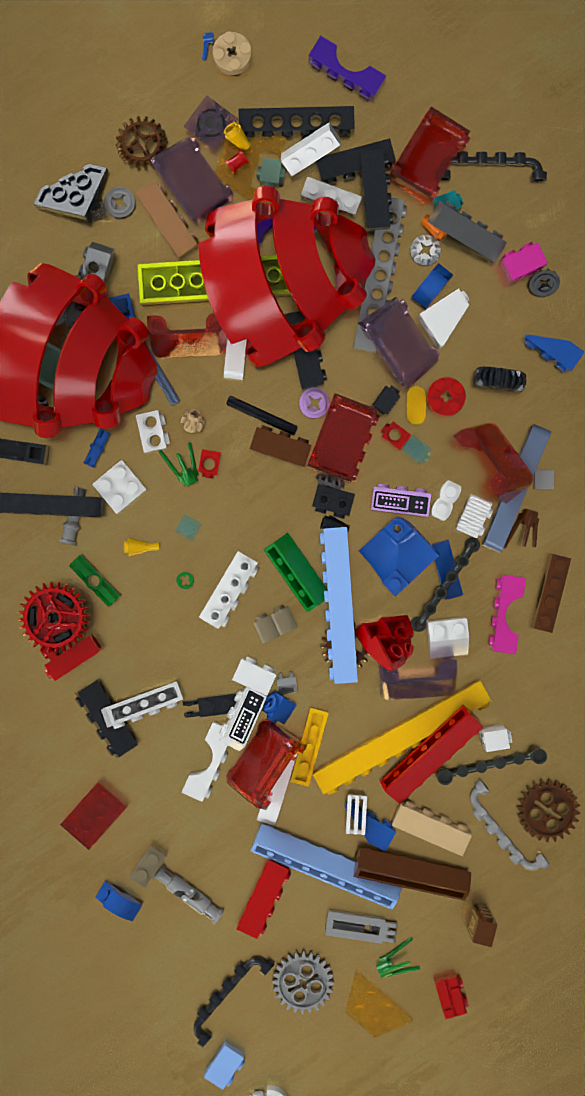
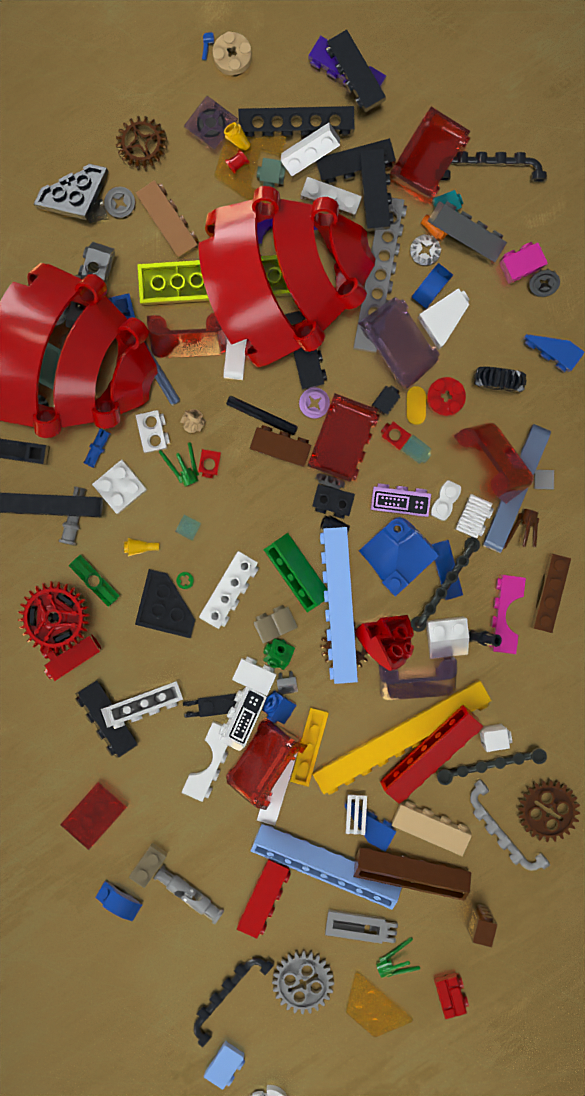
(164, 607): none -> black plate
(191, 179): windscreen -> none
(278, 653): none -> green brick
(355, 70): none -> black brick
(484, 638): none -> black pin

